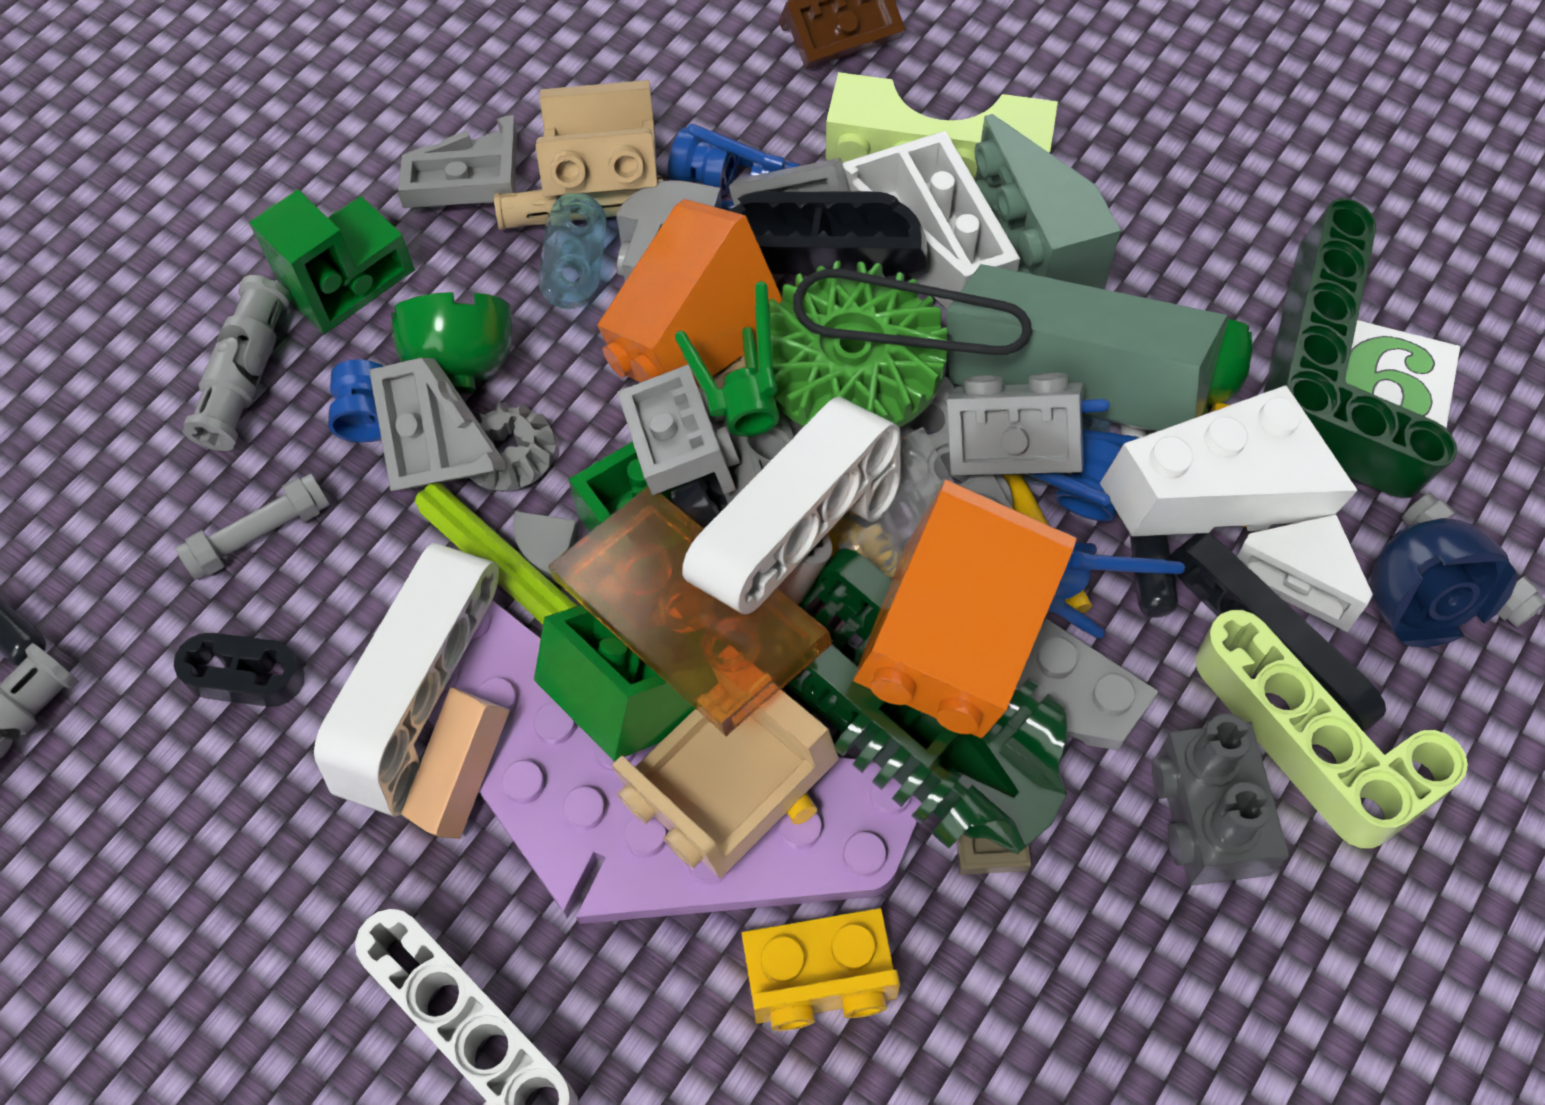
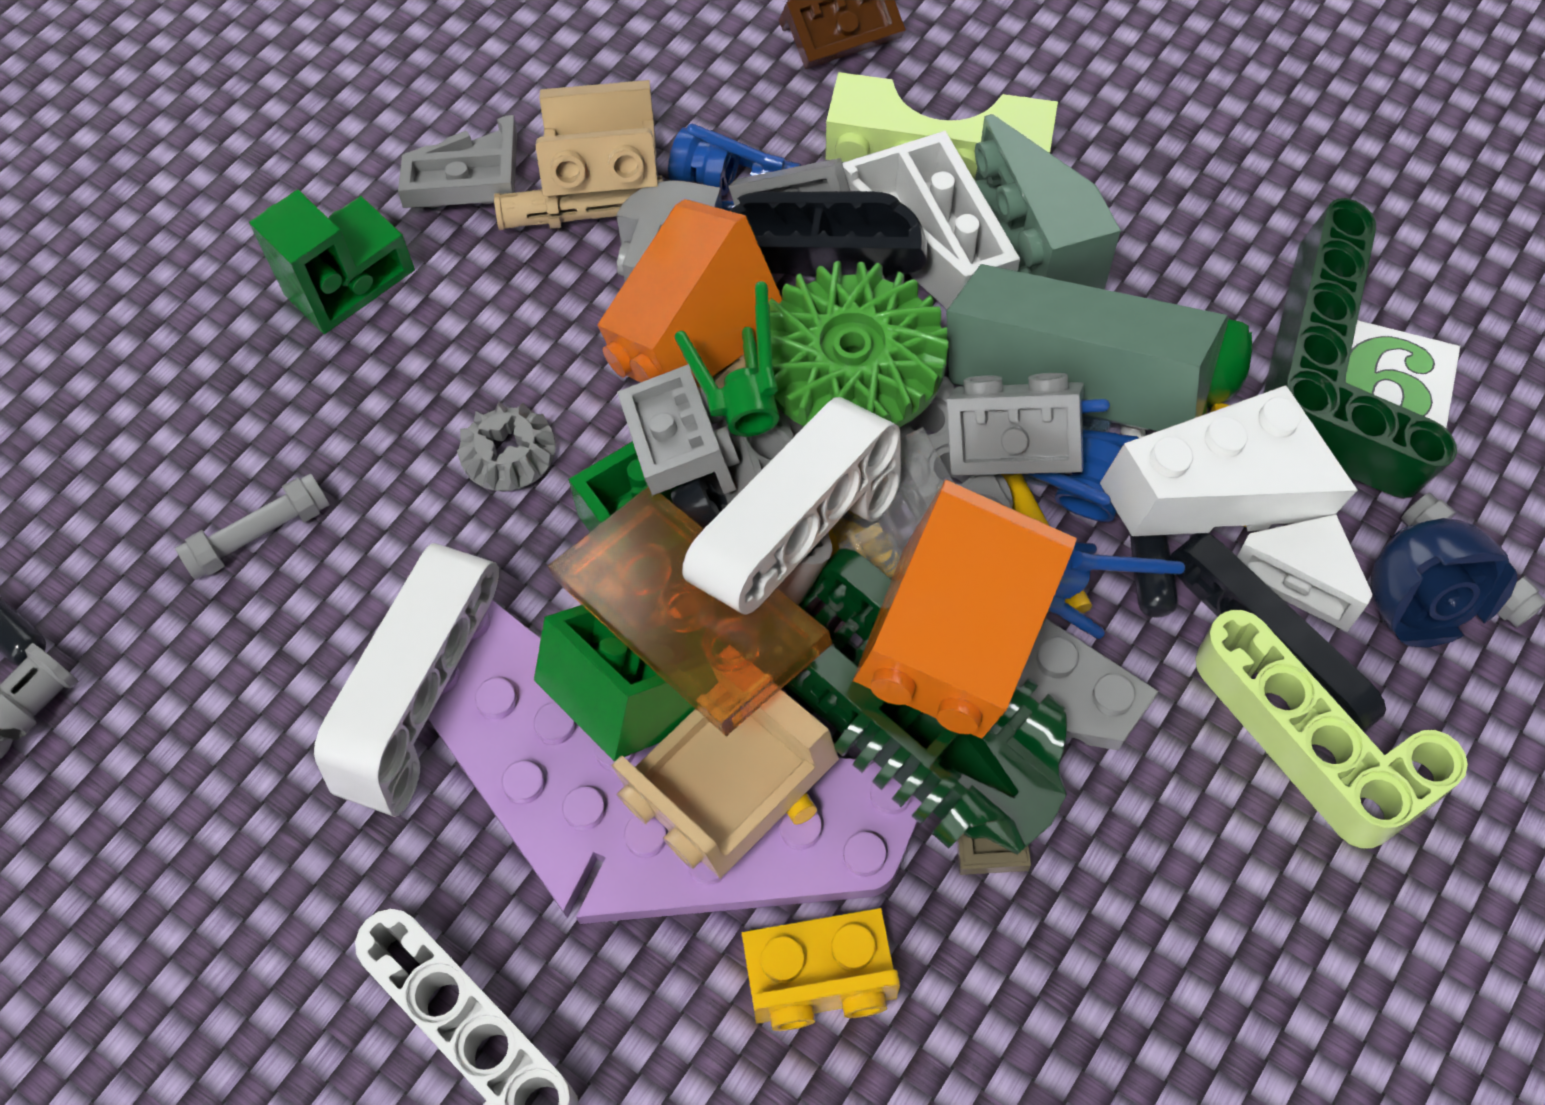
(237, 363): light grey piece -> none
(241, 657): black beam -> none
(354, 409): blue wheel -> none
(428, 427): light grey wing -> none
(454, 764): light nougat slope -> none
(463, 338): green cylinder -> none
(476, 538): lime axle -> none
(543, 539): light grey tile -> none
(572, 247): clear light blue plate -> none
(907, 340): black piece -> none
(1219, 803): dark grey brick -> none

